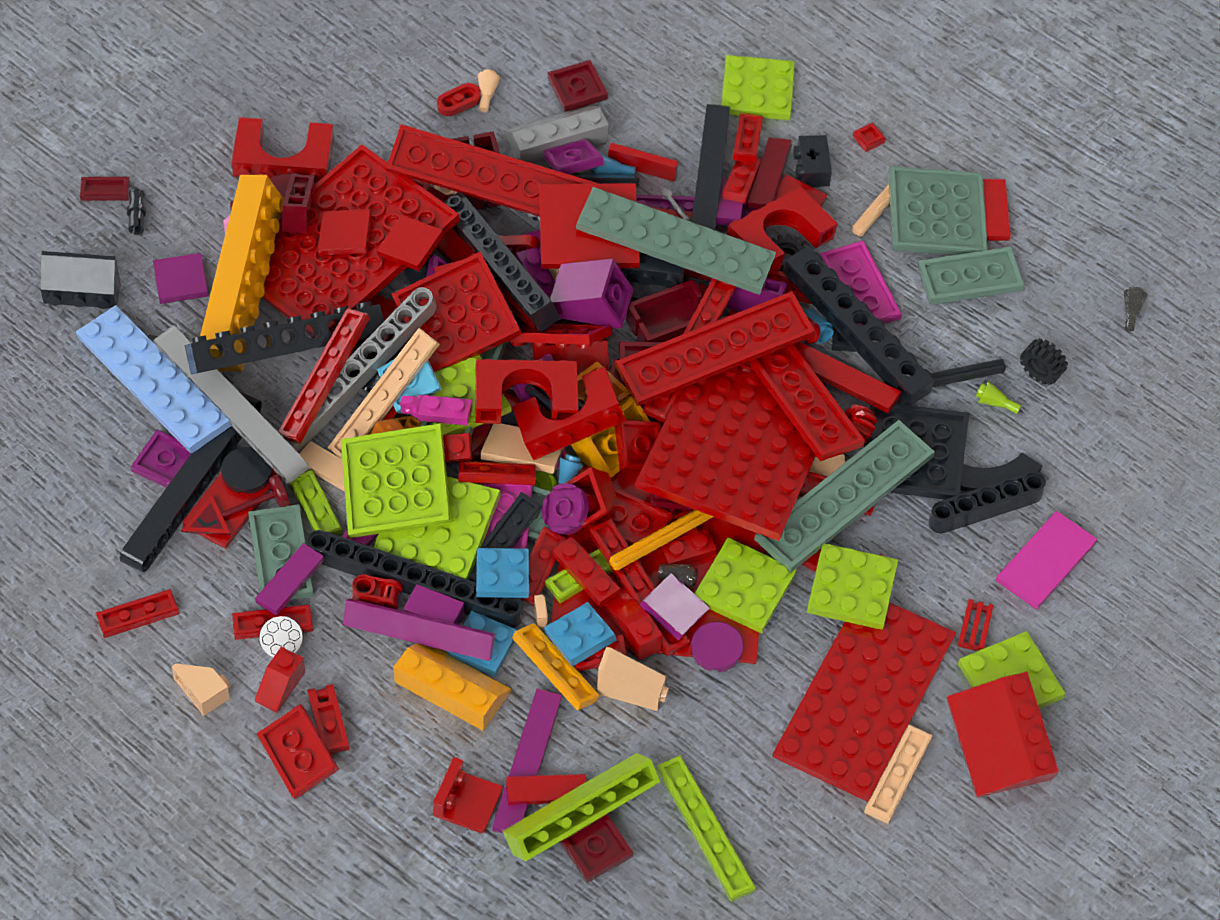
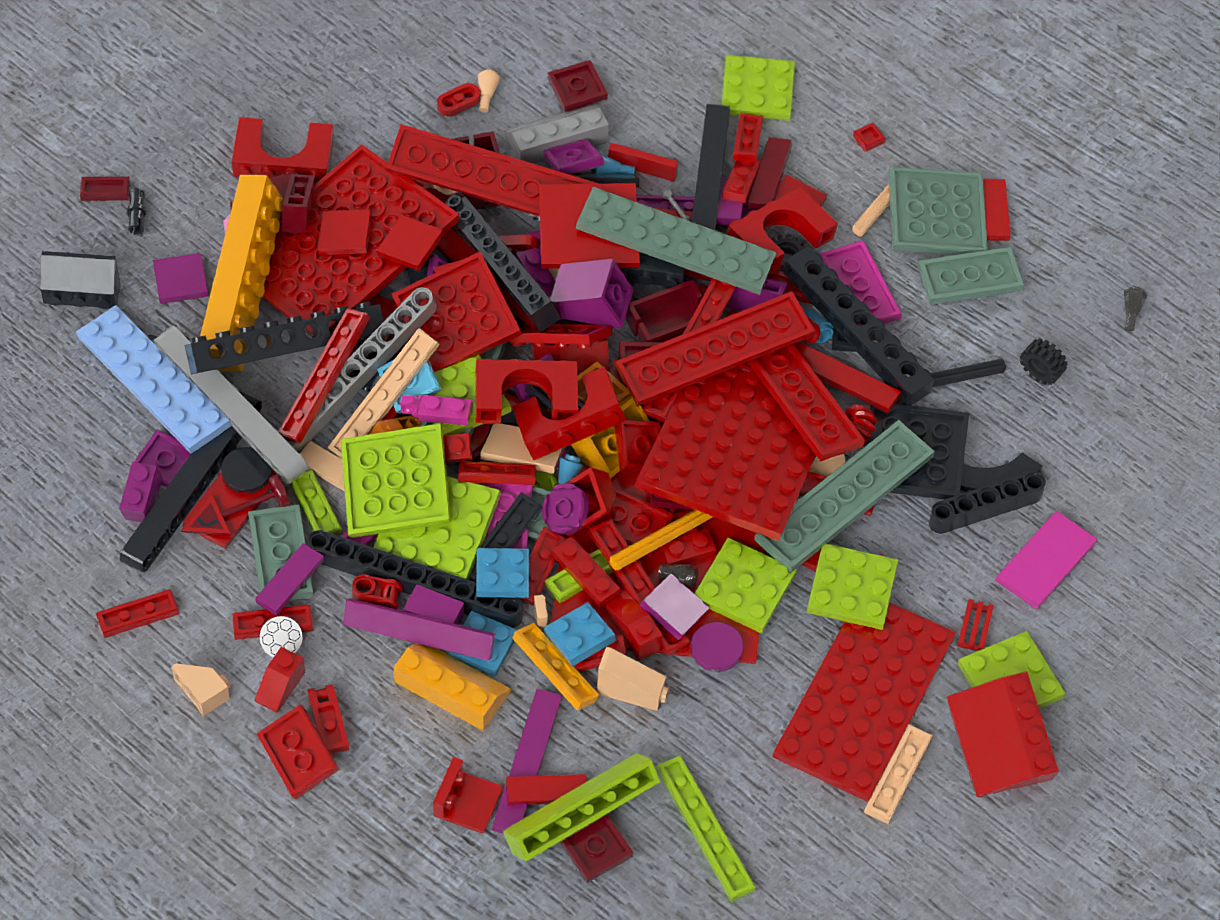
(140, 491): none -> magenta brick
(813, 160): black brick -> none
(992, 396): lime cone -> none

